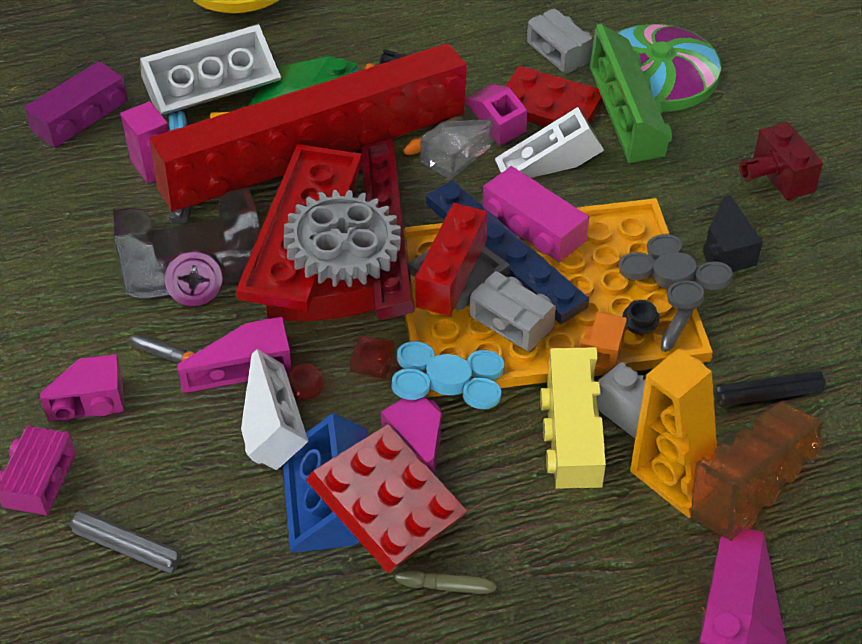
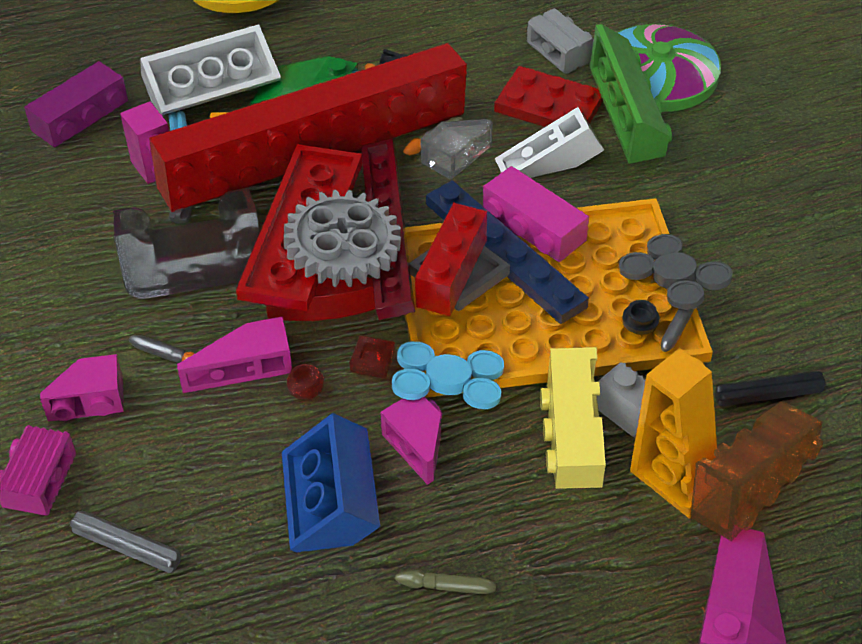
(204, 289): magenta gear -> none
(270, 414): white slope -> none
(386, 497): plate -> none
(502, 108): dark pink slope -> none
(512, 310): light grey brick -> none
(608, 337): orange brick -> none
(732, 238): black slope -> none
(785, 161): dark red brick -> none

